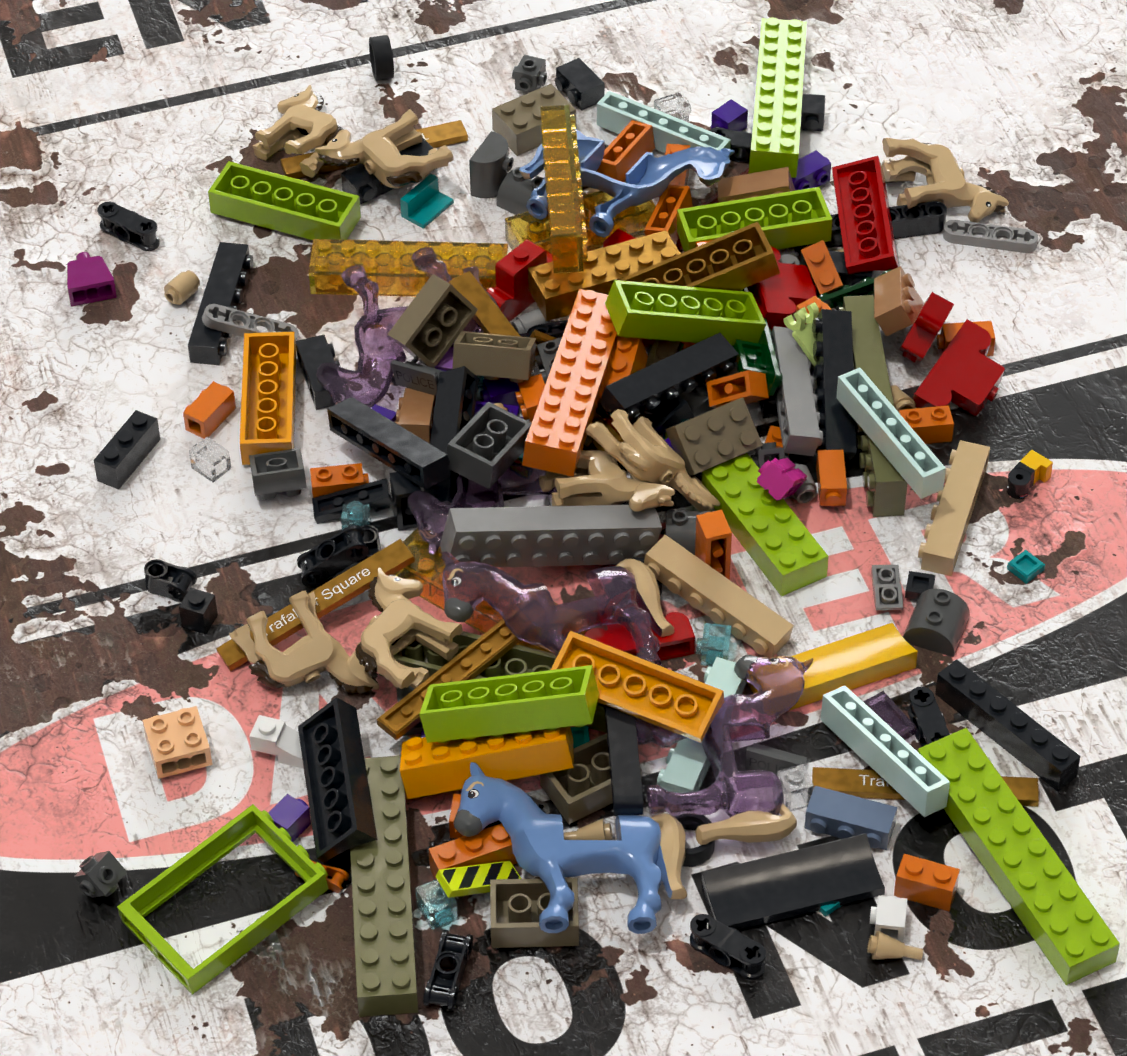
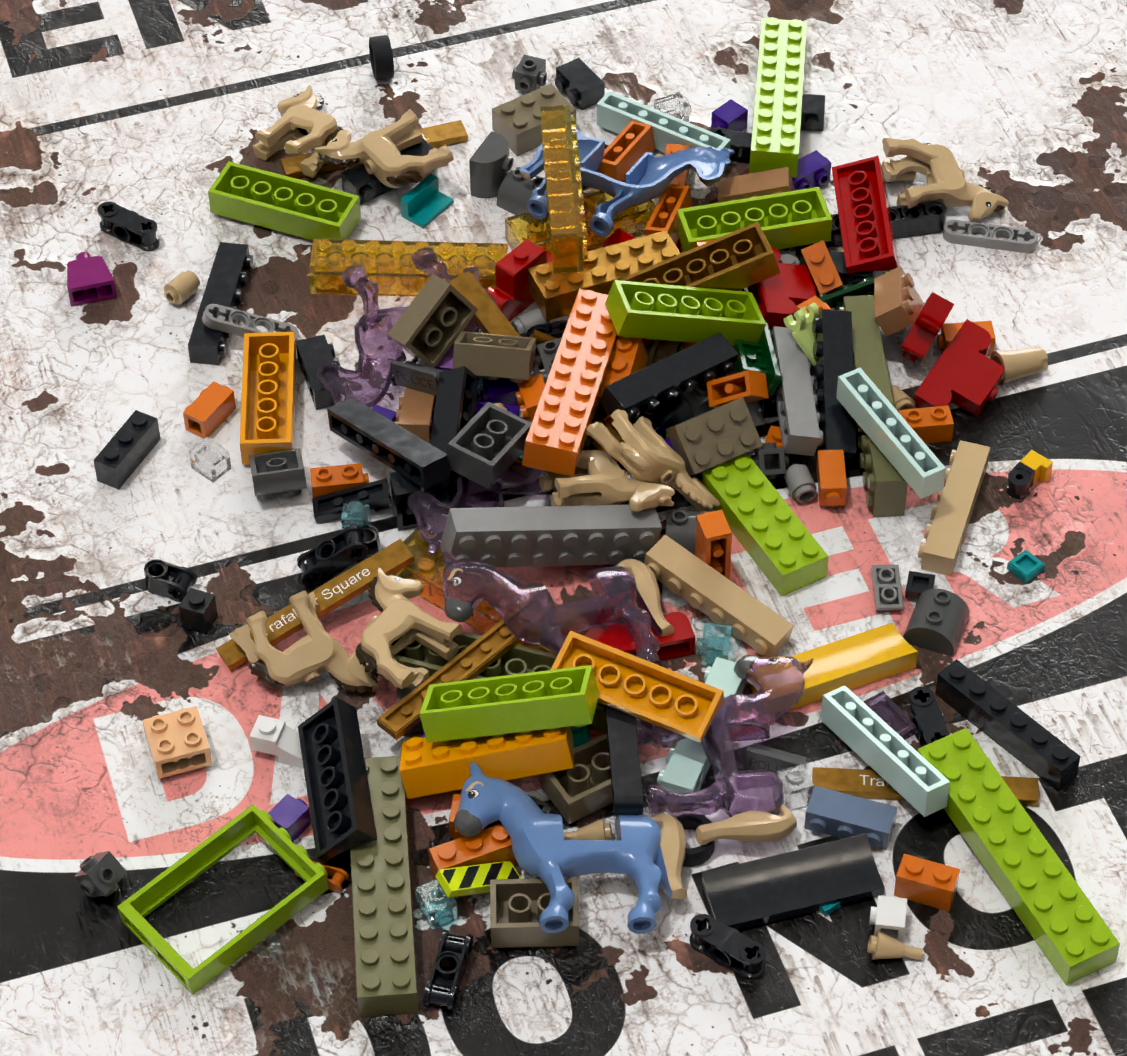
(780, 478): dark pink brick -> none
(1020, 363): none -> tan plant

